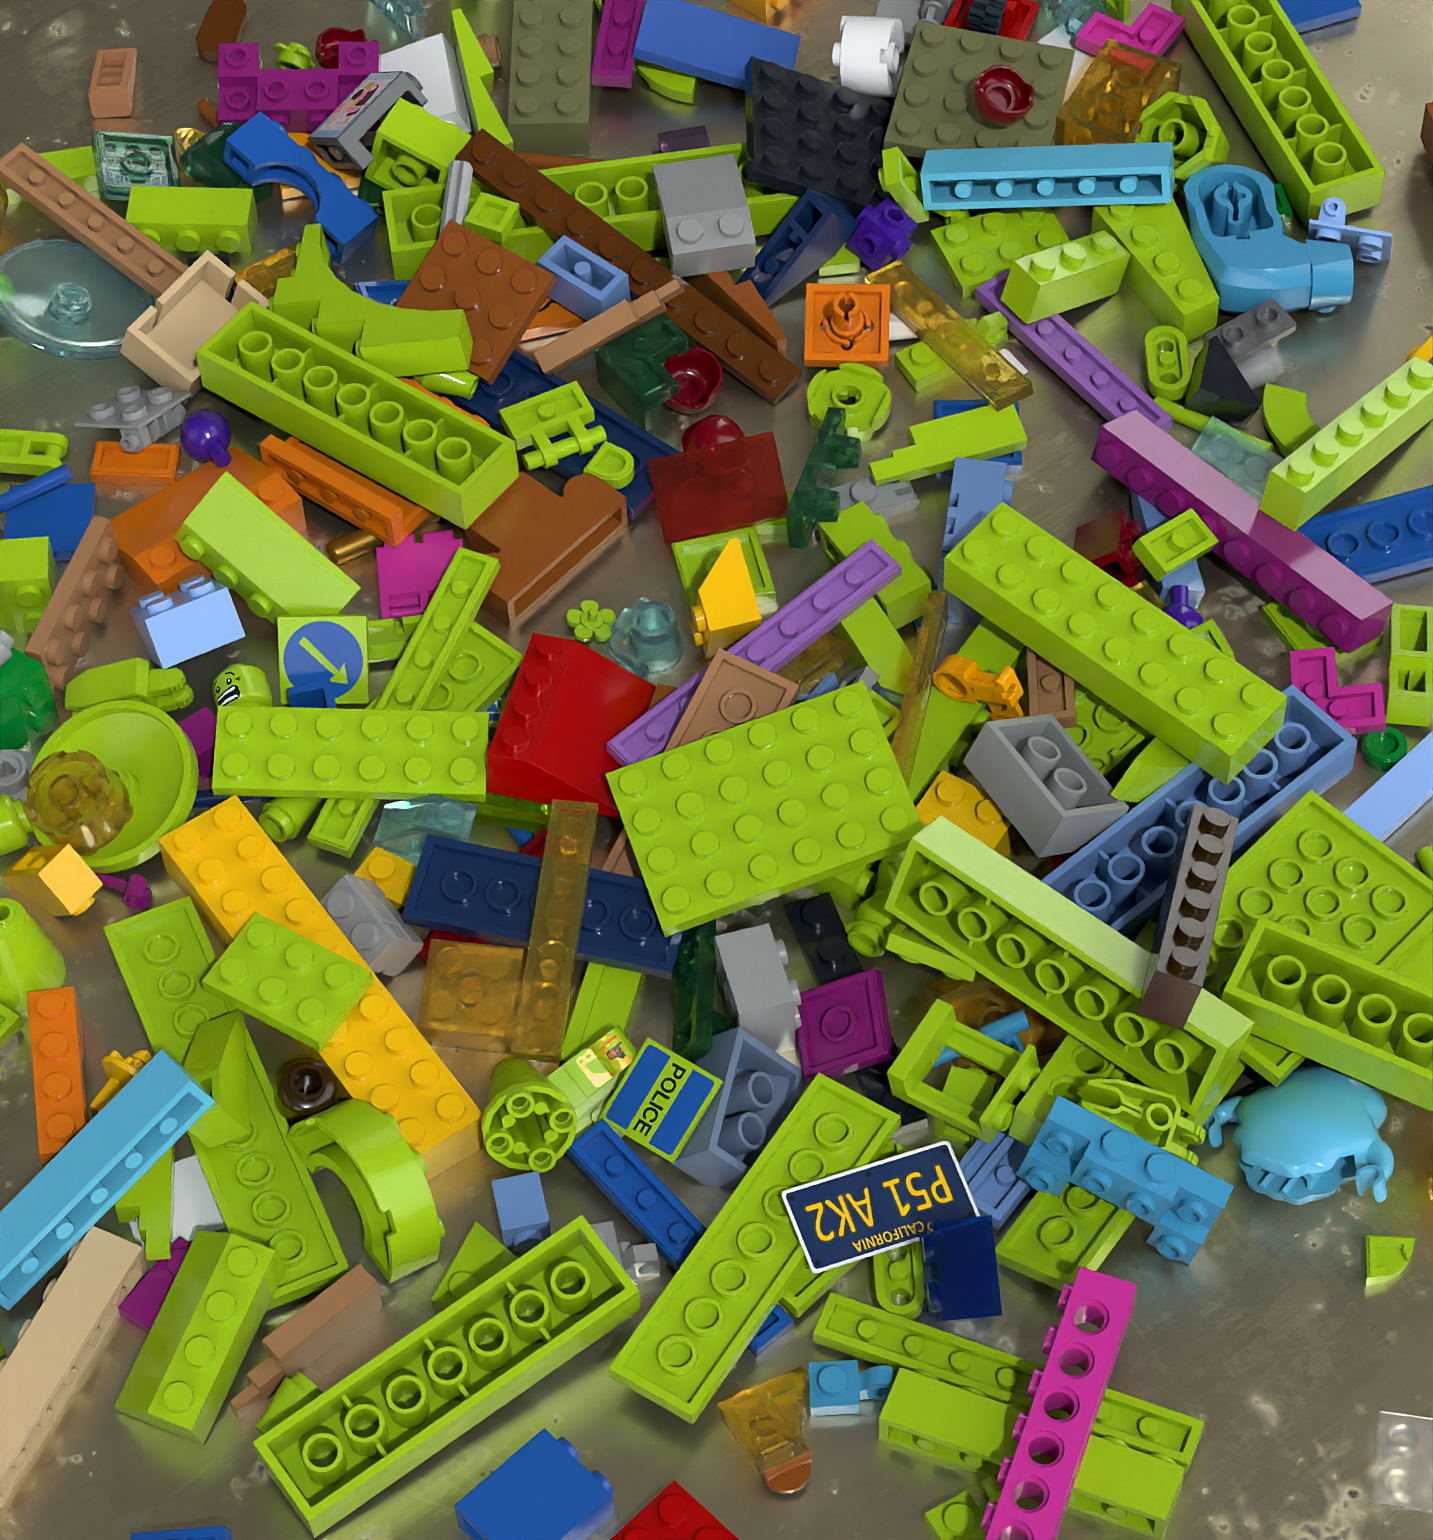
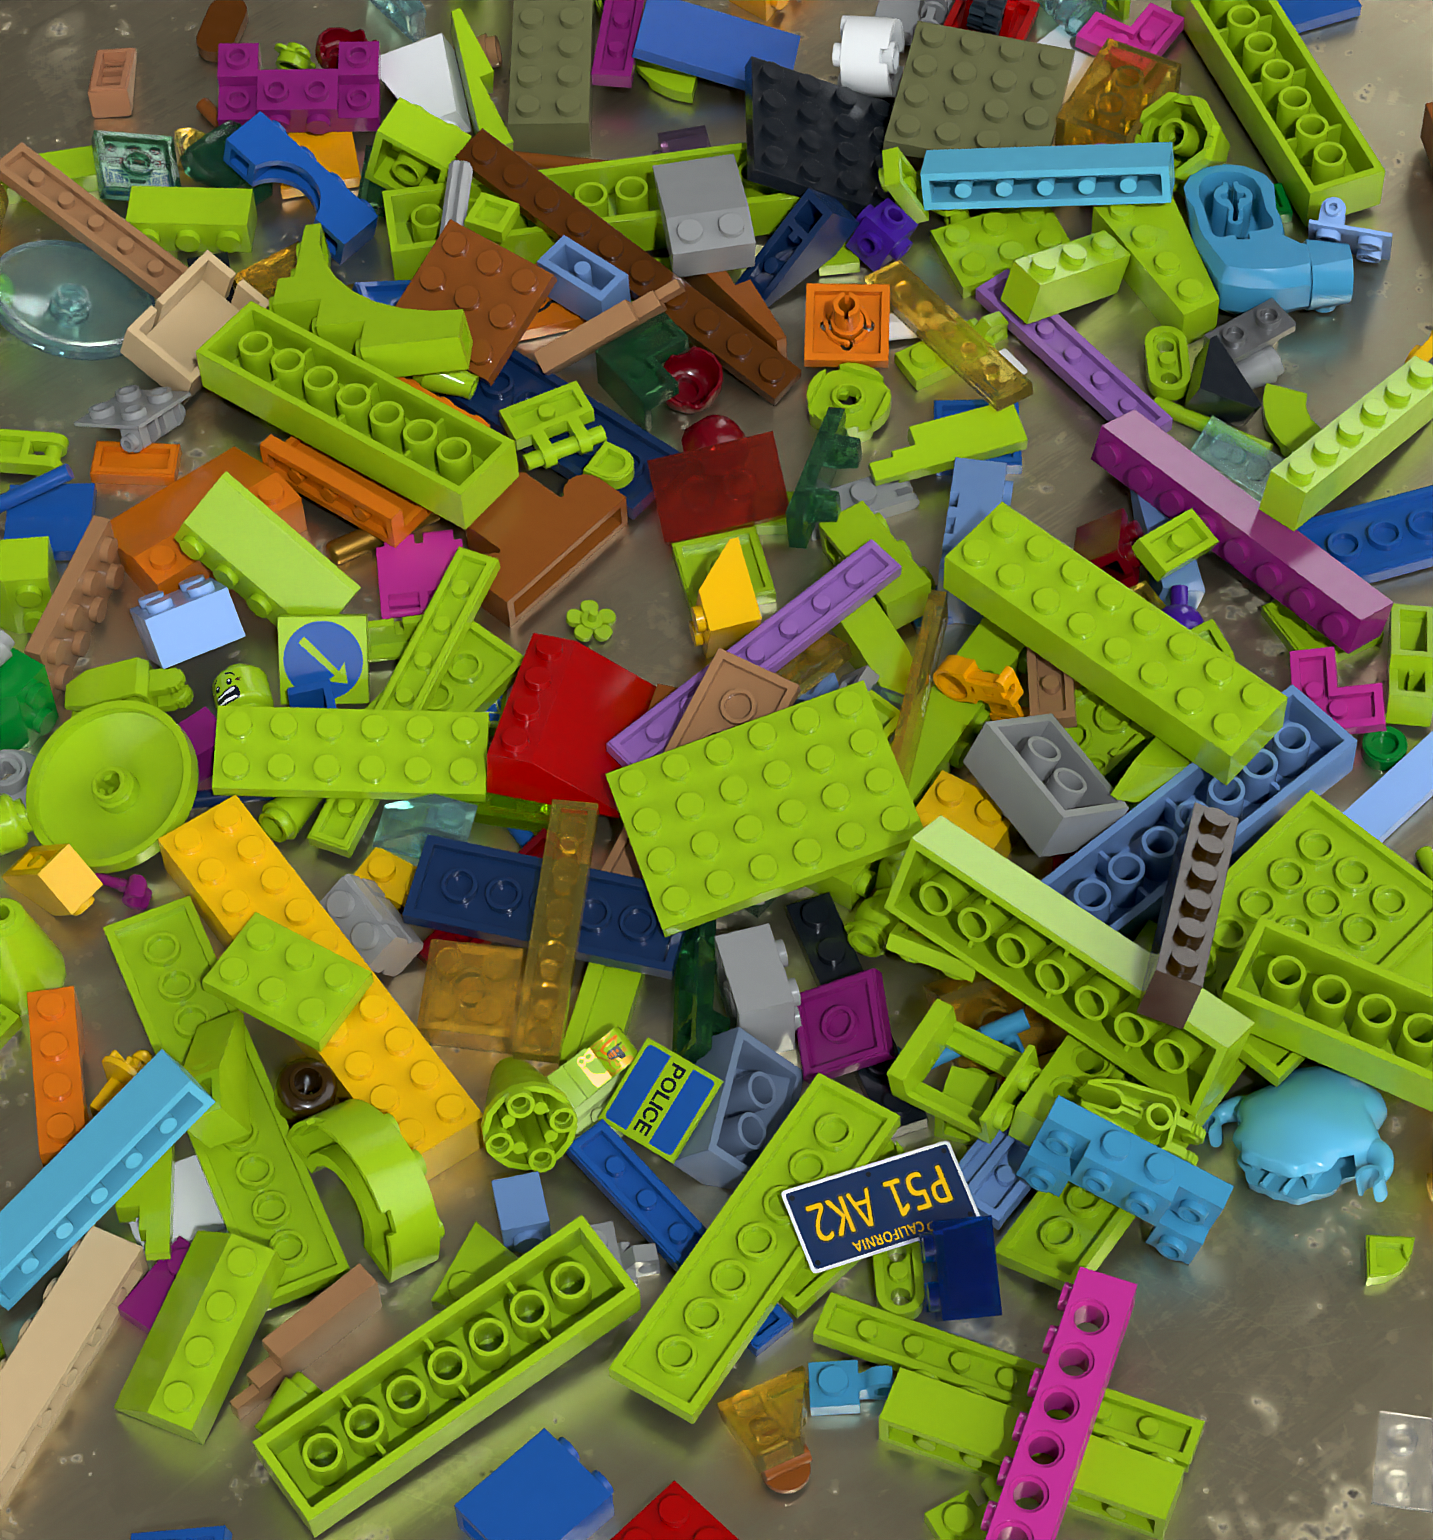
(77, 801): clear yellow brick -> none
(207, 436): dark purple piece -> none
(340, 133): panel -> none
(653, 639): clear light blue piece -> none
(1002, 95): dark red hair -> none

